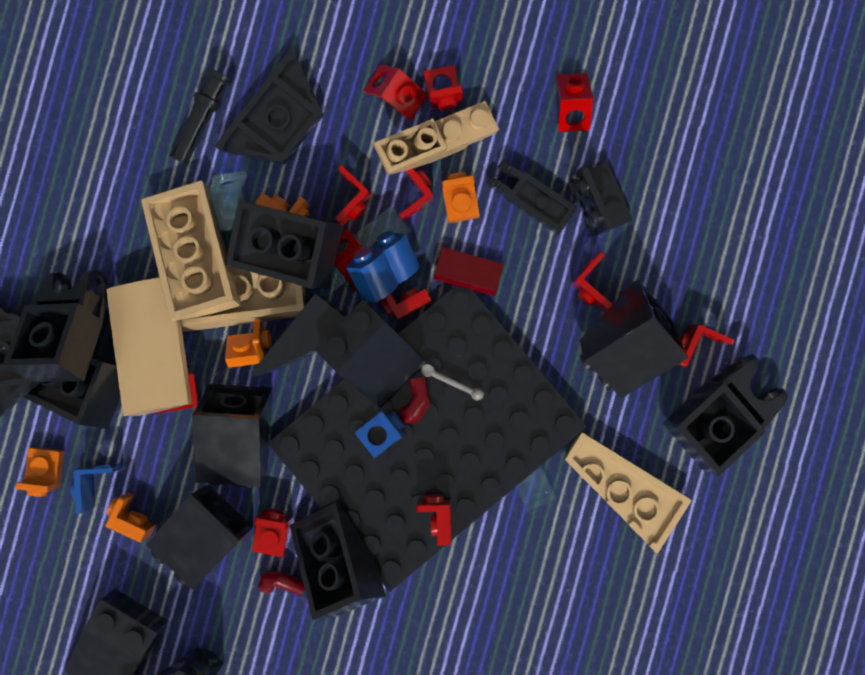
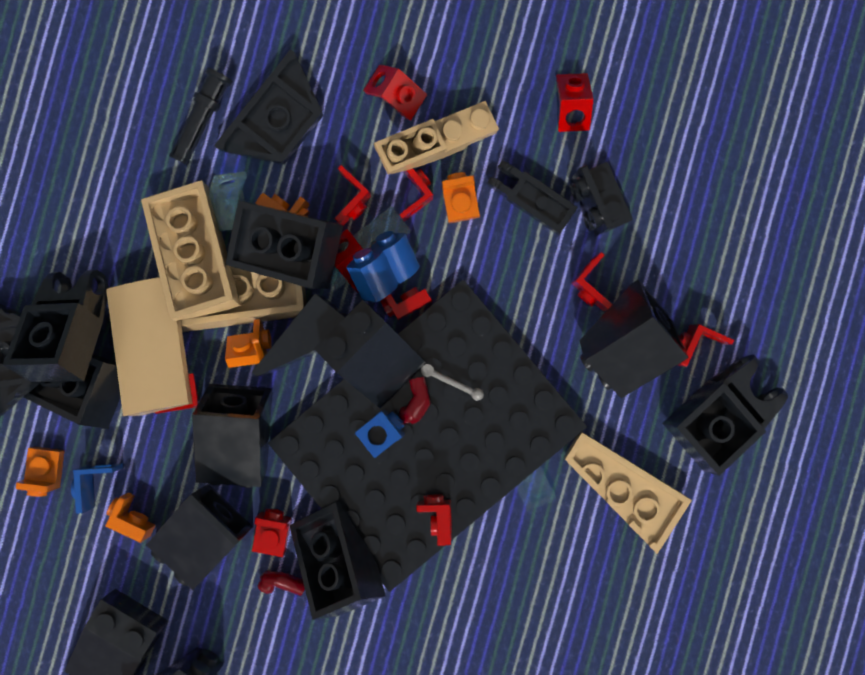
(443, 98): red bracket -> none
(468, 271): dark red tile -> none

